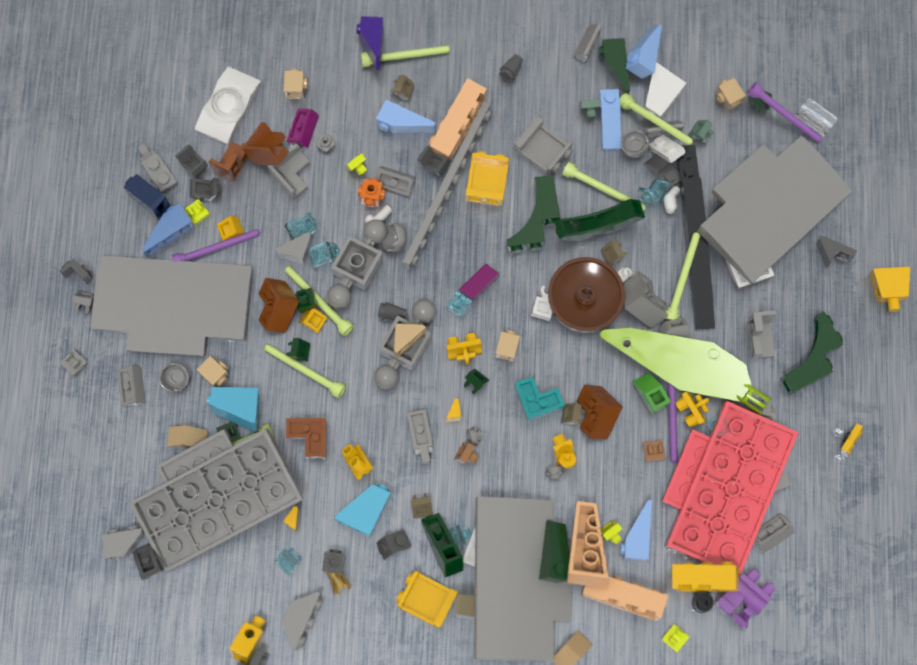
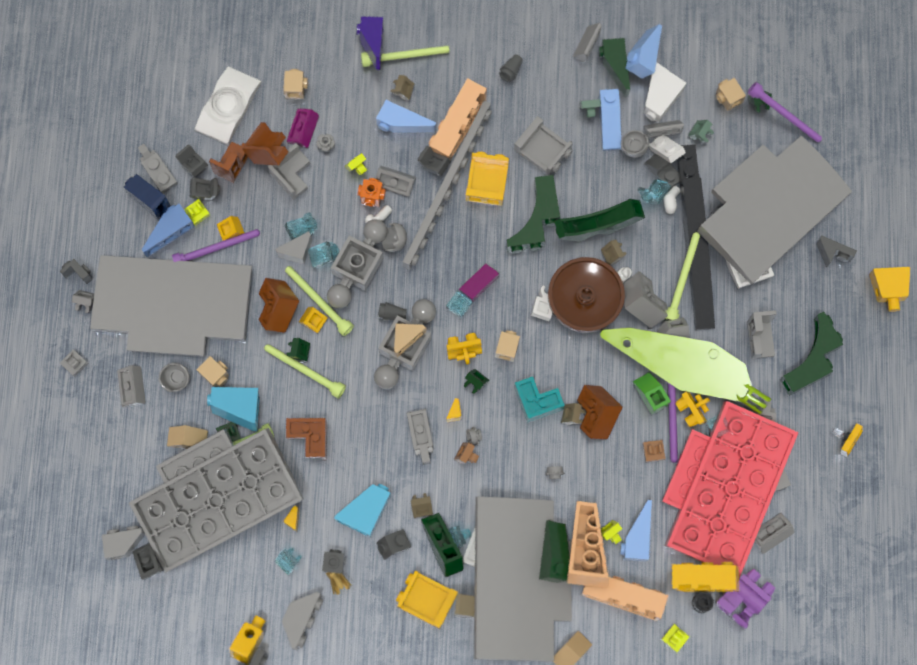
(306, 300): dark green tile -> none
(357, 460): yellow hips -> none
(564, 452): yellow hips -> none
(571, 171): yellowish green piece -> none
(628, 102): yellowish green piece -> none
(816, 117): clear panel -> none

